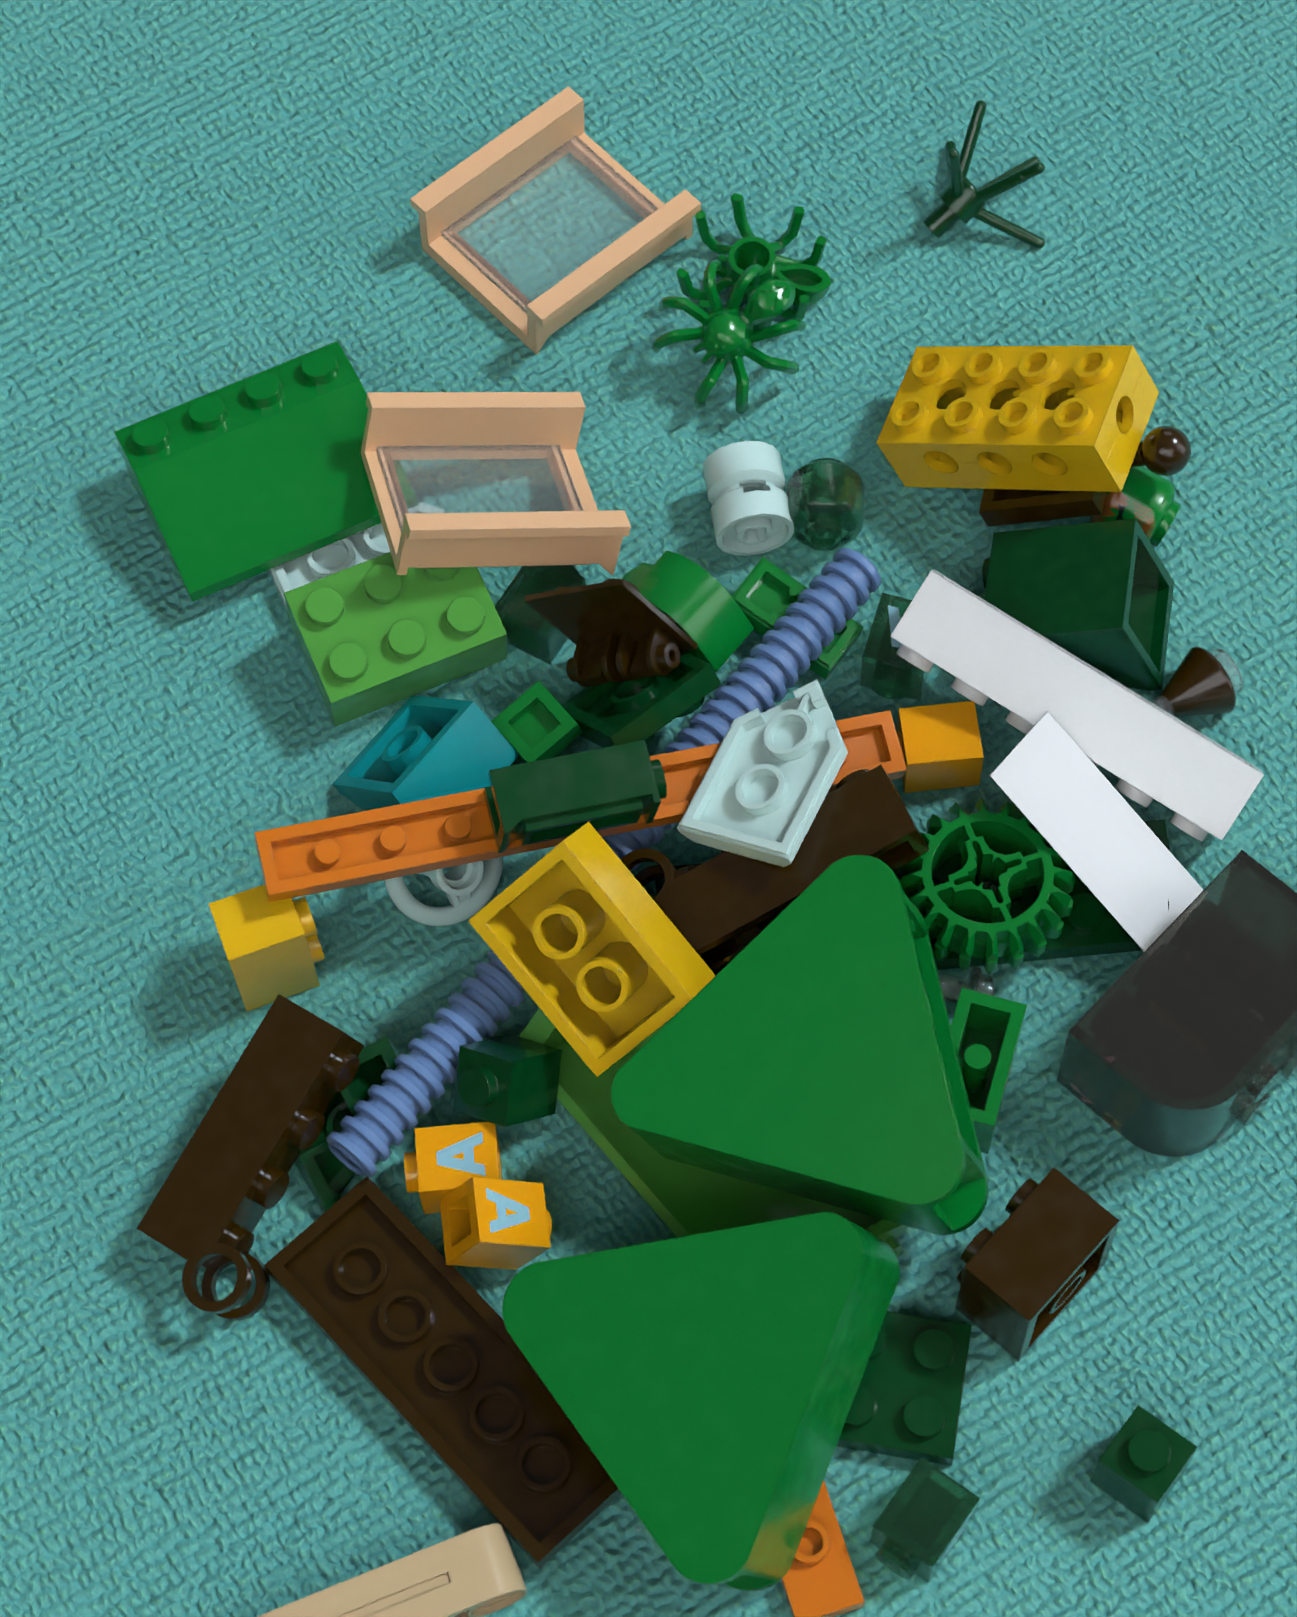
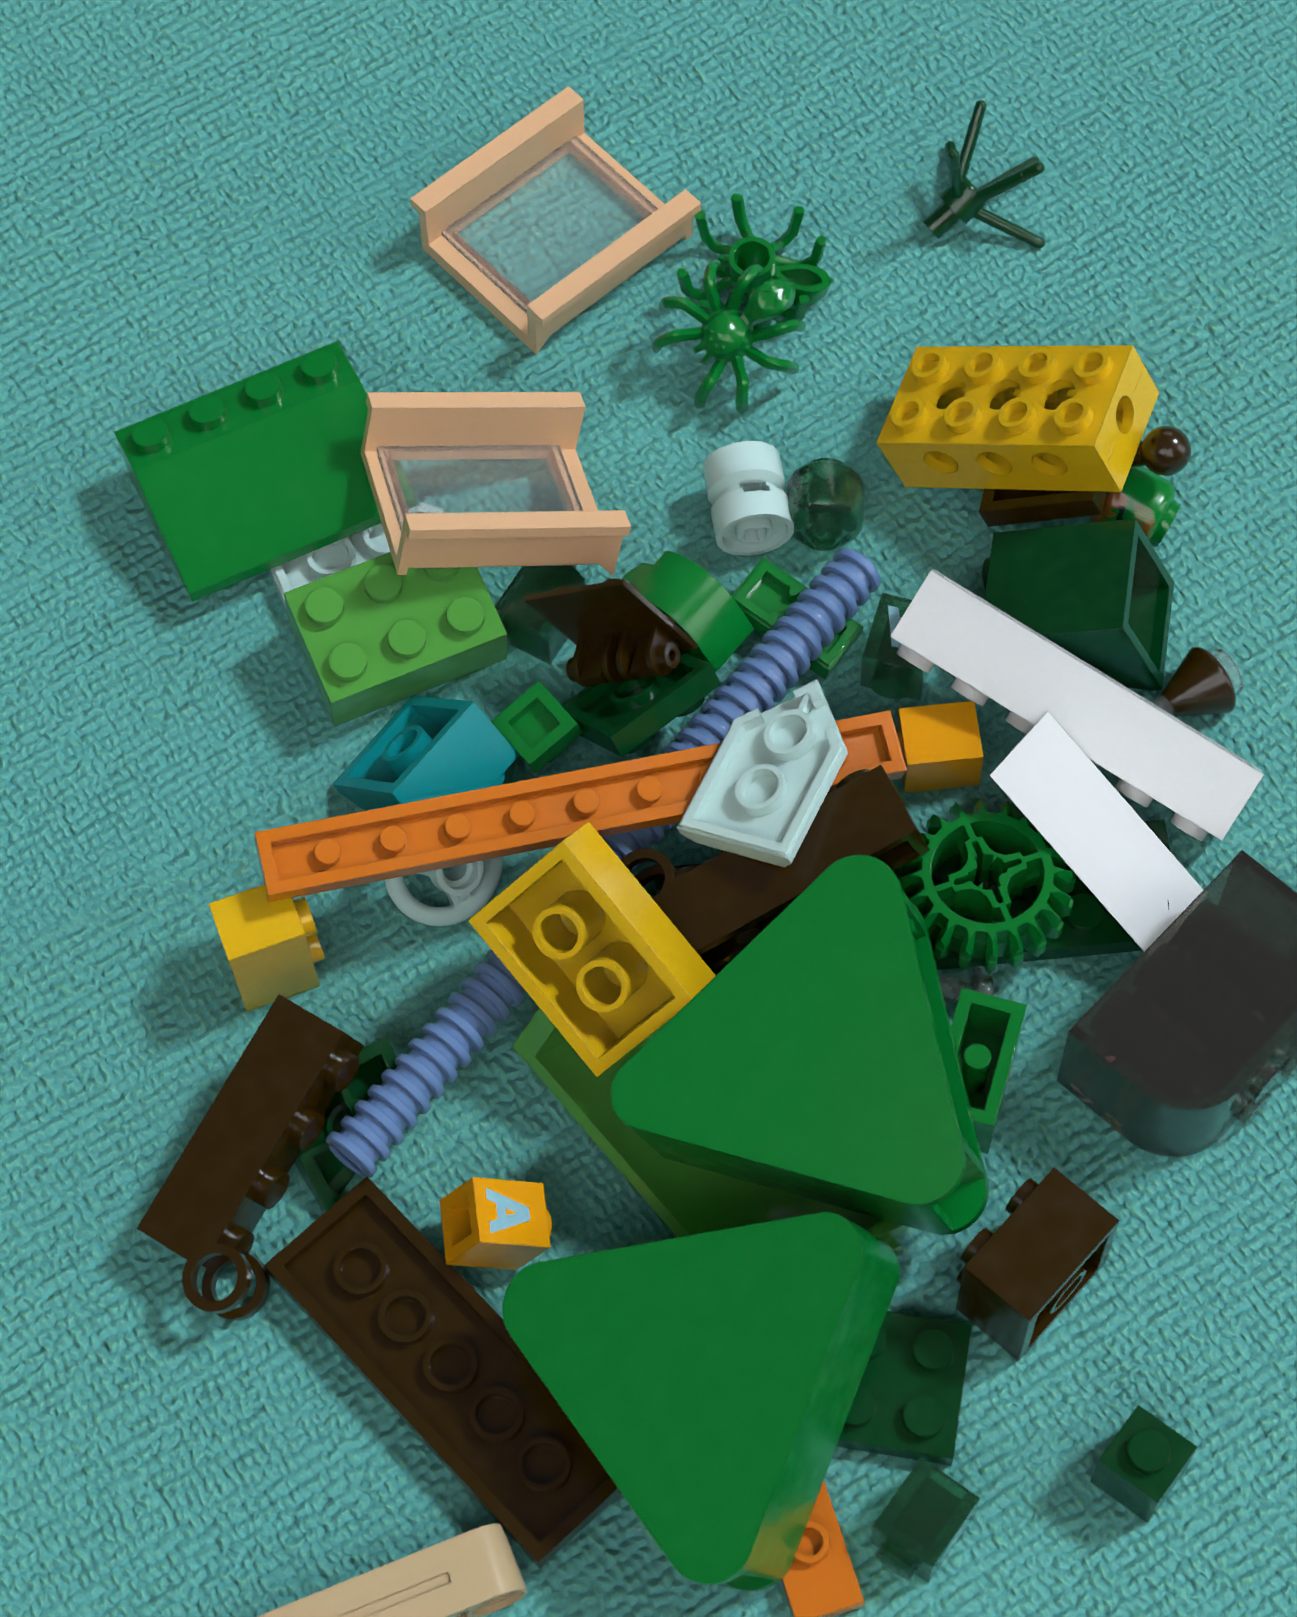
(449, 1158): light orange brick -> none
(507, 1080): dark green brick -> none
(564, 792): dark green window -> none

